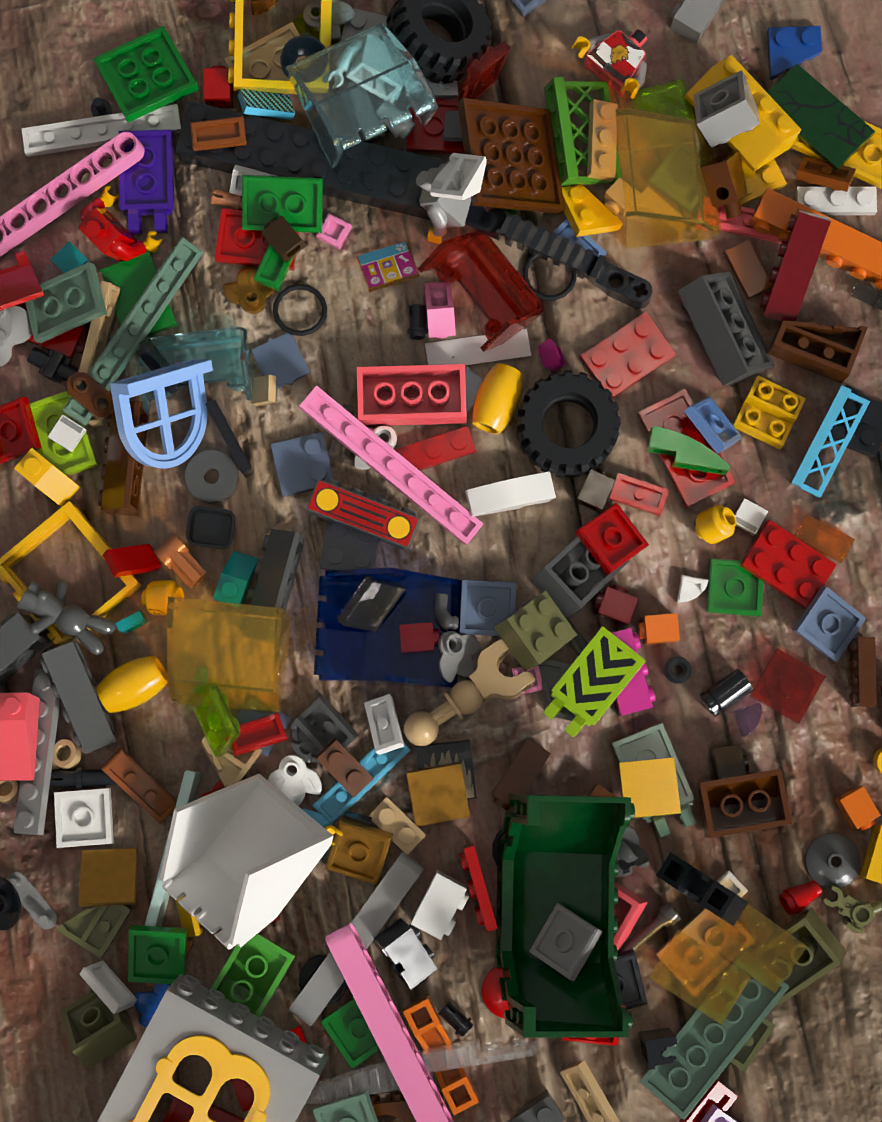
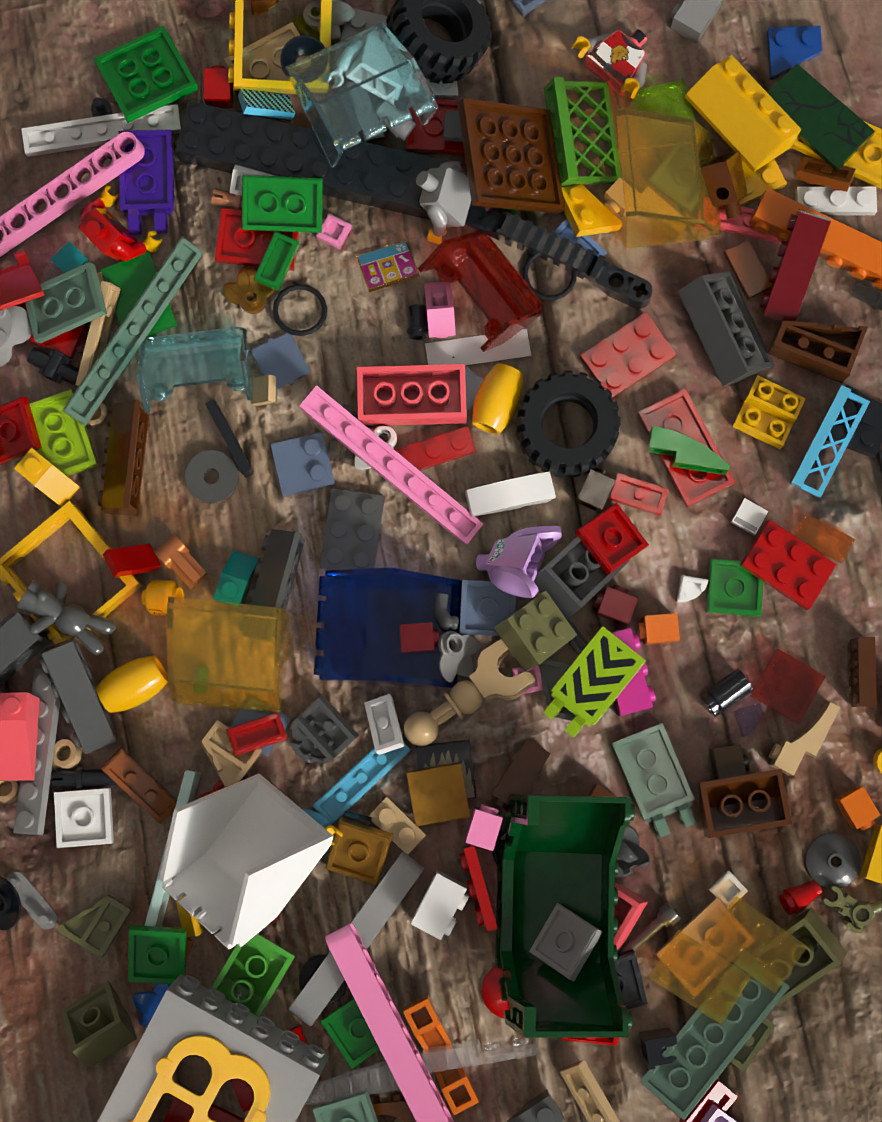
(67, 433): white tile -> none
(89, 396): reddish brown plate -> none
(108, 877): pearl gold tile -> none
(108, 987): white tile -> none
(132, 622): teal tile -> none
(155, 360): black tile -> none
(156, 380): light blue window -> none
(210, 527): black piece -> none
(217, 721): clear neon green plate -> none
(218, 133): dark orange tile -> none
(283, 238): dark brown brick -> none
(298, 783): white plate -> none
(344, 767): reddish brown plate -> none
(363, 514): brick -> none
(371, 604): clear smoke tile -> none
(408, 955): brick -> none
(456, 1019): black pin -> none
(459, 177): white slope -> none
(484, 72): clear red plate -> none
(484, 827): none -> bright pink brick
(517, 559): none -> lavender torso
(551, 356): dark pink piece -> none
(602, 140): tan plate -> none
(651, 786): yellow tile -> none
(683, 663): black plate -> none
(702, 889): black arch -> none
(713, 424): medium blue tile -> none
(715, 524): yellow head -> none
(726, 109): light grey slope -> none
(789, 754): none -> tan slope
(829, 623): sand blue plate -> none

